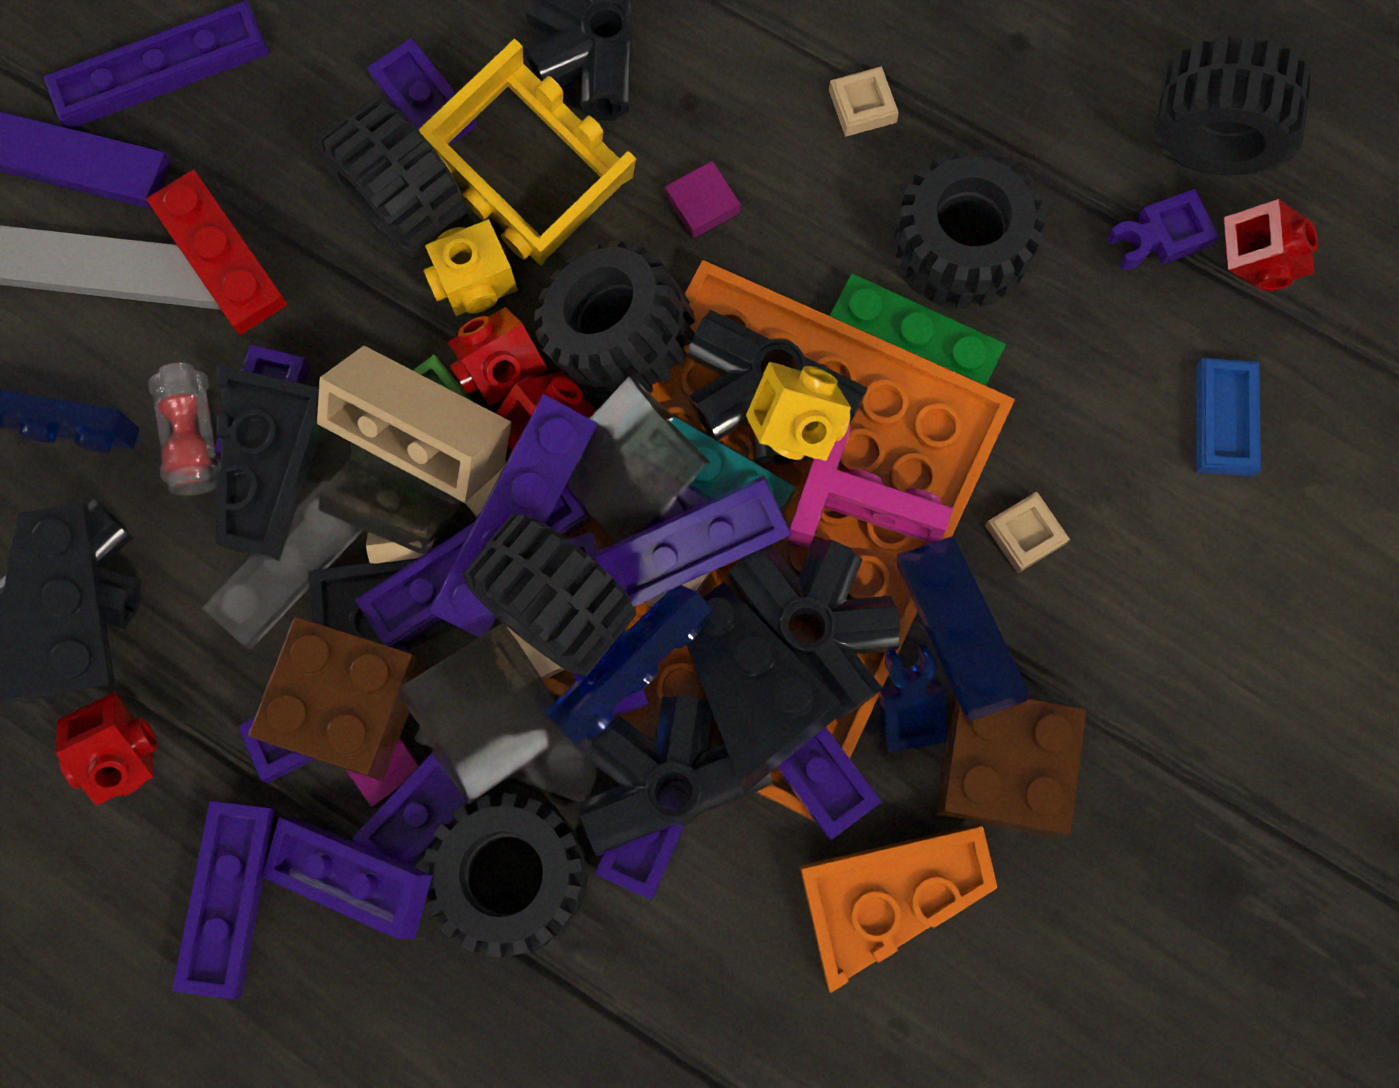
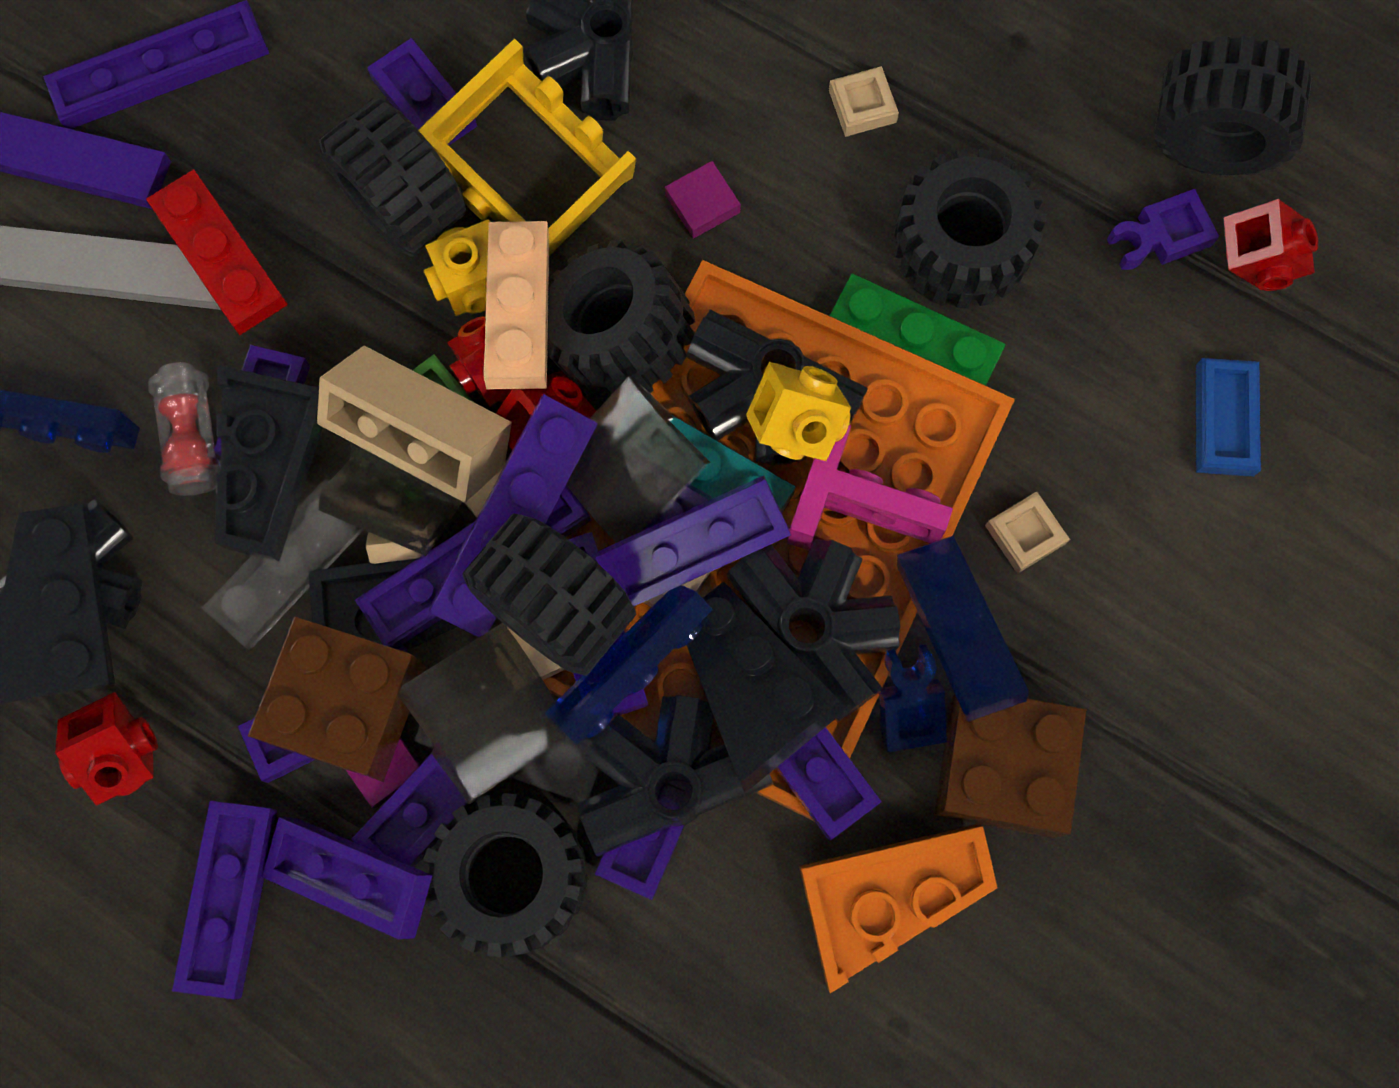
(517, 305): none -> light nougat plate

